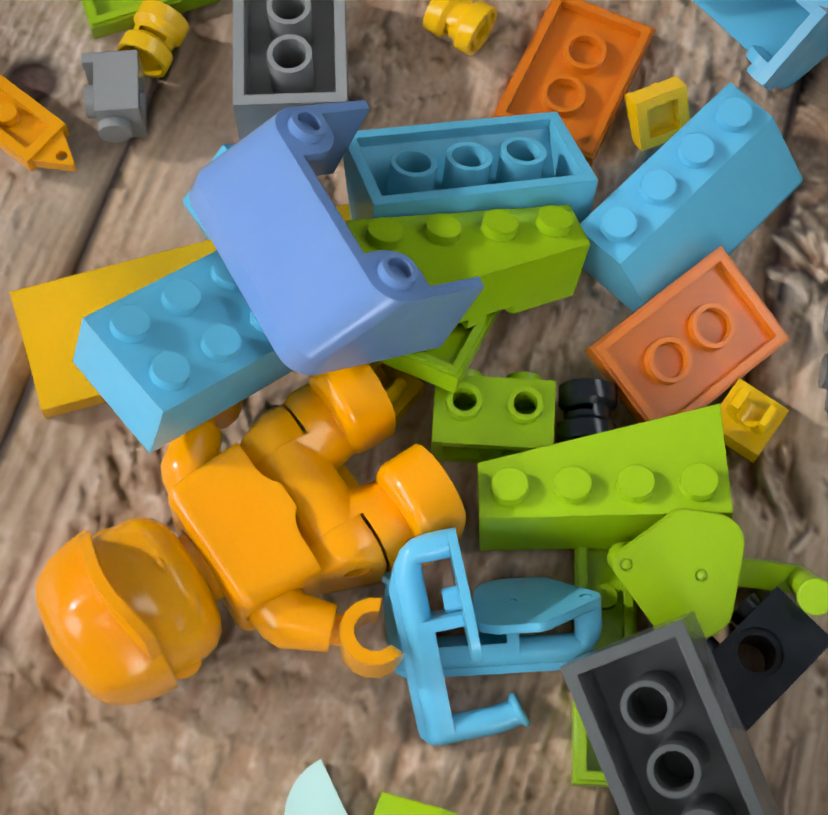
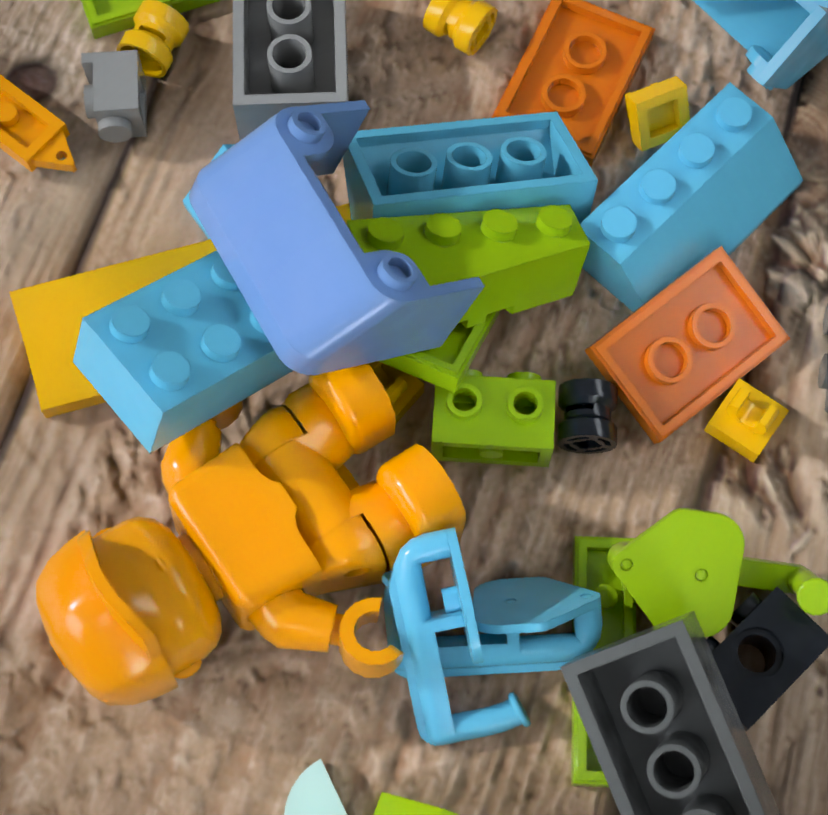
(604, 484): lime wedge -> none

